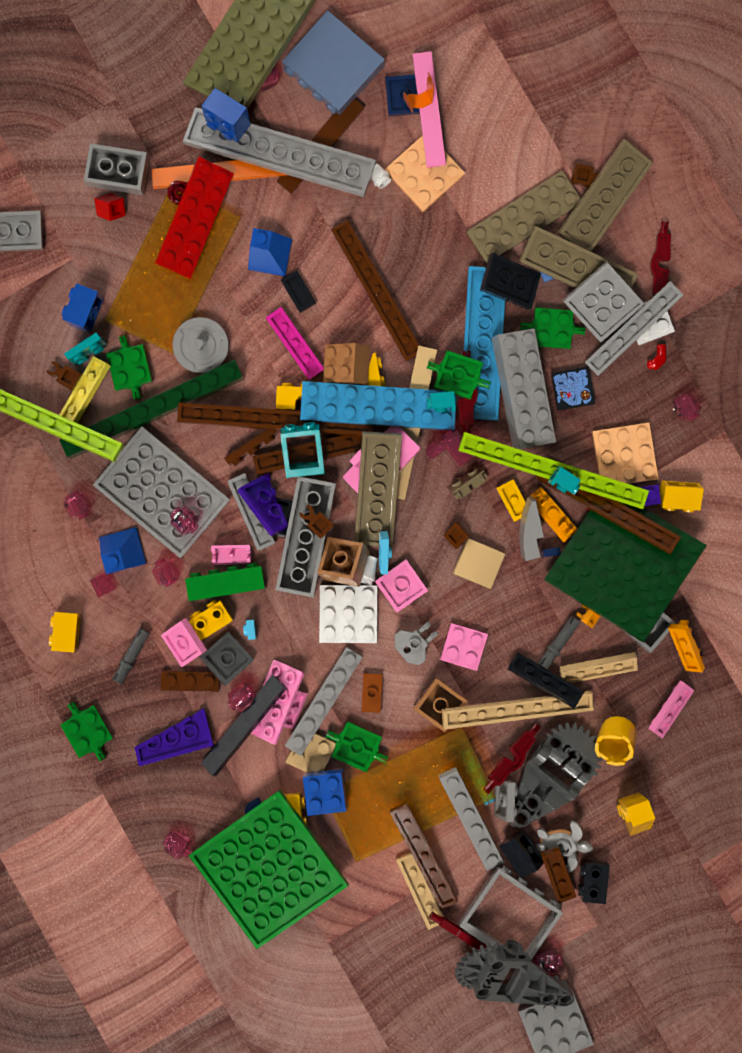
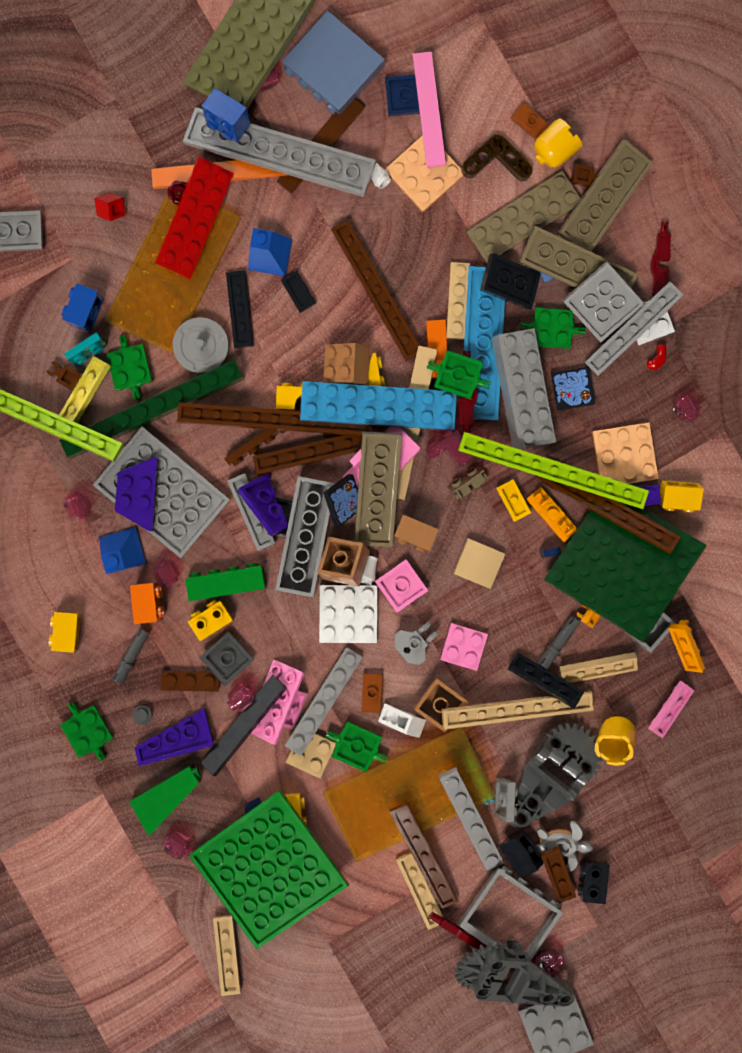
(103, 584): clear pink plate -> none
(116, 169): light grey brick -> none
(137, 493): none -> dark purple wing
(142, 714): none -> dark grey plate
(146, 603): none -> orange brick
(161, 800): none -> green slope
(183, 642): bright pink plate -> none
(184, 520): clear pink head -> none
(226, 955): none -> tan plate
(232, 554): bright pink hinge -> none
(239, 309): none -> black tile
(250, 629): medium azure plate -> none
(295, 343): dark pink plate -> none
(304, 468): teal window -> none
(318, 523): reddish brown plate -> none
(325, 792): blue brick -> none
(342, 499): none -> tile
(385, 552): medium azure plate -> none
(402, 720): none -> white arch
(416, 534): none -> medium nougat brick
(423, 99): orange piece -> none
(437, 340): none -> orange hinge
(441, 401): teal brick -> none
(457, 301): none -> tan plate
(457, 535): reddish brown plate -> none
(494, 152): none -> dark brown beam
(506, 766): dark red piece -> none
(529, 121): none -> dark orange plate
(530, 530): light grey slope -> none
(556, 144): none -> yellow cylinder
(564, 480): teal brick -> none
(636, 813): yellow wedge -> none

